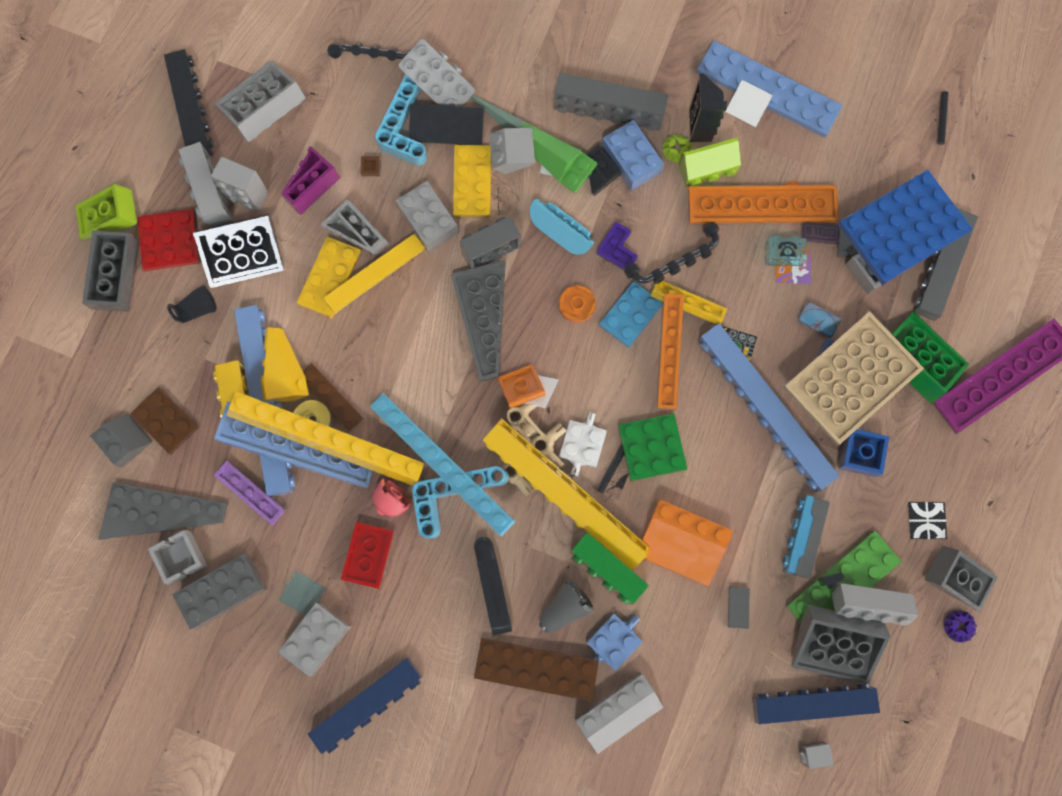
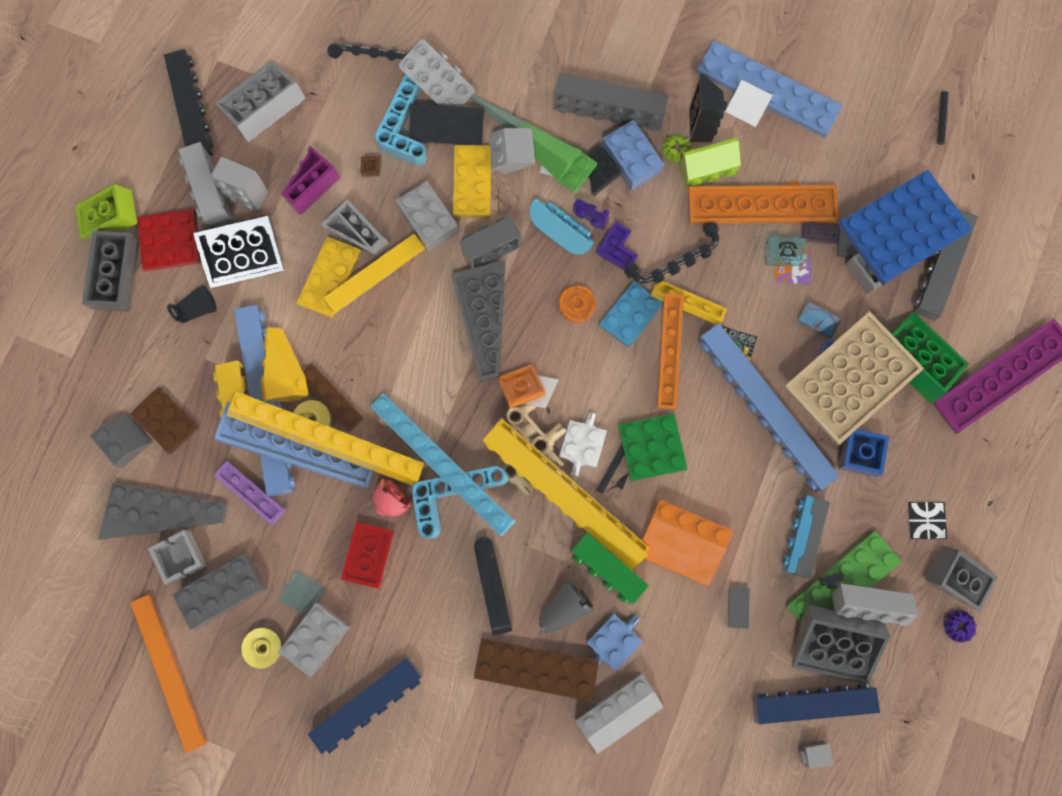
(168, 673): none -> orange tile
(251, 648): none -> light yellow dish
(589, 212): none -> dark purple wing

